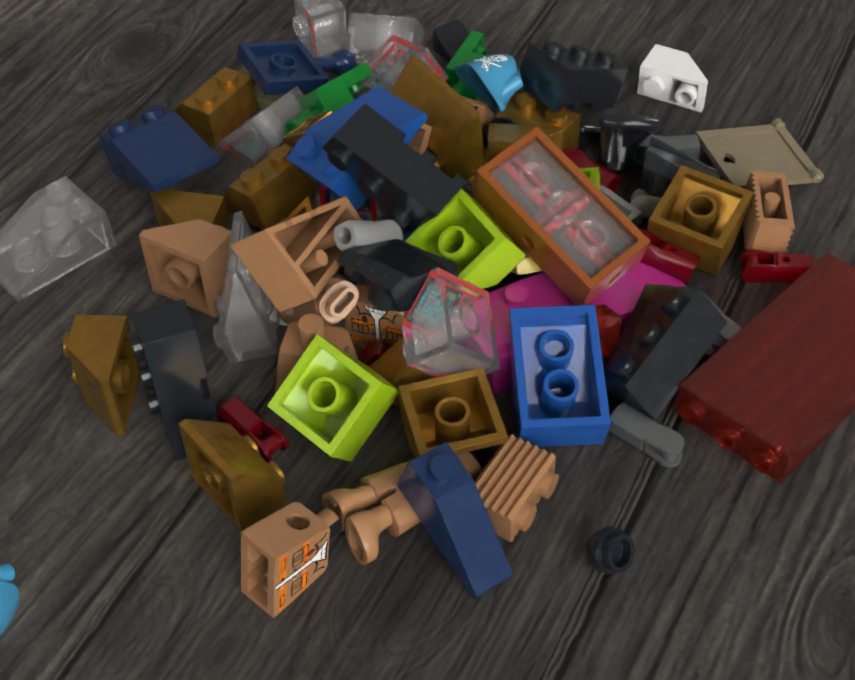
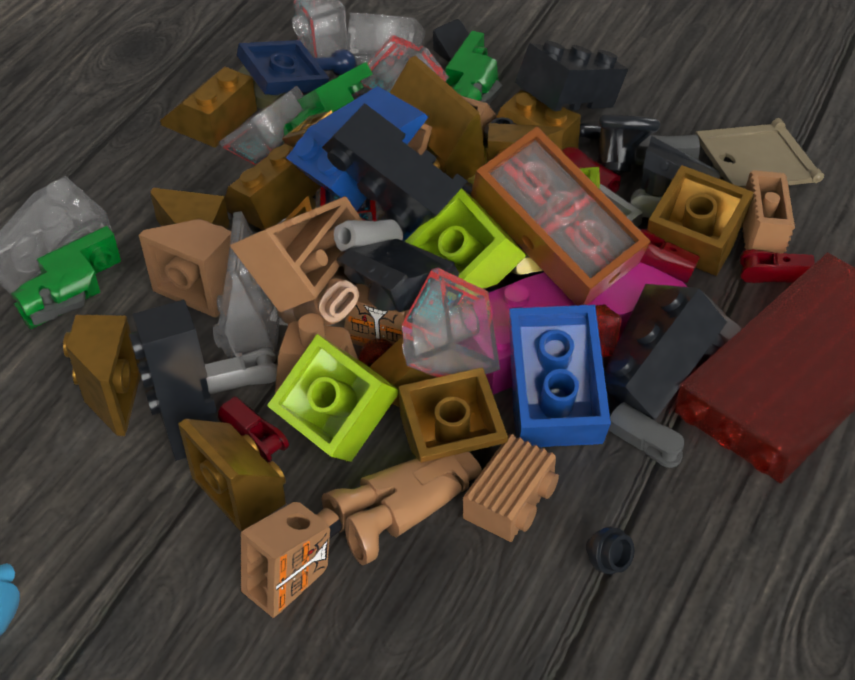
(66, 278): none -> green plate
(156, 149): dark blue slope -> none
(241, 371): none -> light grey bar
(456, 518): dark blue slope -> none
(491, 79): dark azure hat -> none
(672, 78): white slope -> none

